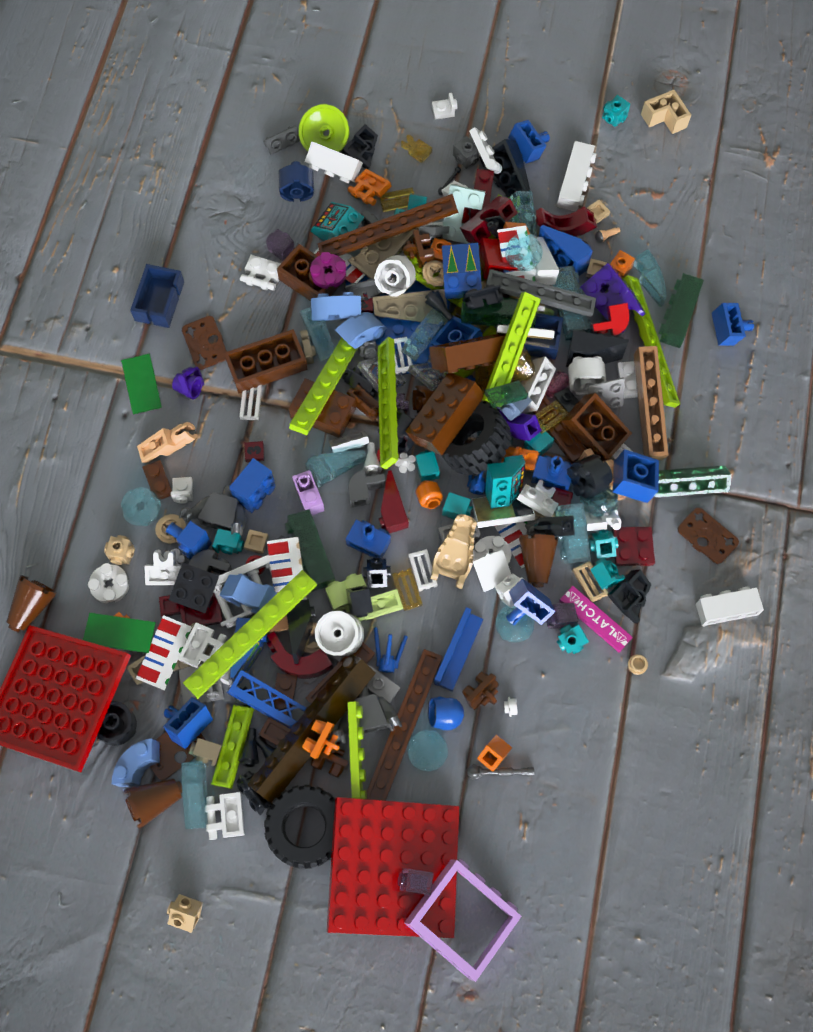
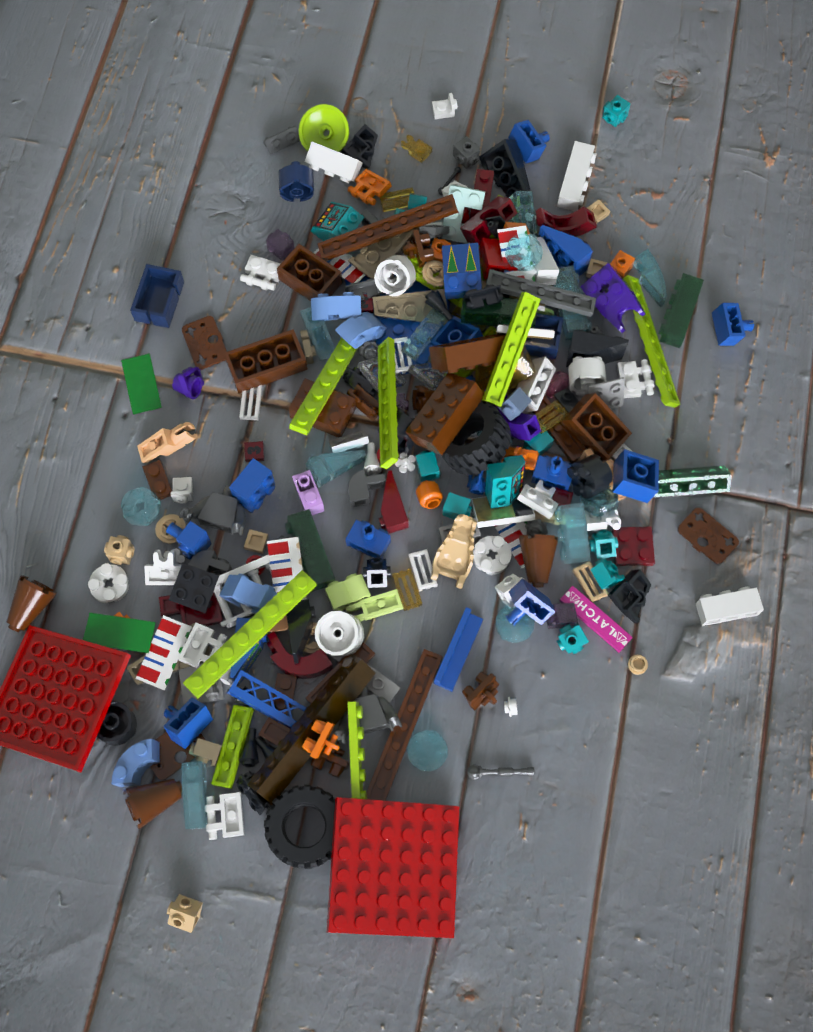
(227, 542): teal brick -> none
(326, 261): magenta plate -> none
(359, 601): black brick -> none
(387, 663): blue plant -> none
(415, 881): clear purple brick -> none
(448, 713): blue helmet -> none
(485, 150): white plate -> none
(491, 569): white piece -> none
(494, 753): orange brick -> none
(494, 895): lavender window -> none
(506, 394): clear green plate -> none
(556, 526): black hinge -> none
(602, 235): light nougat piece -> none
(618, 320): brick -> none
(650, 402): medium nougat brick -> none
(666, 108): tan brick -> none

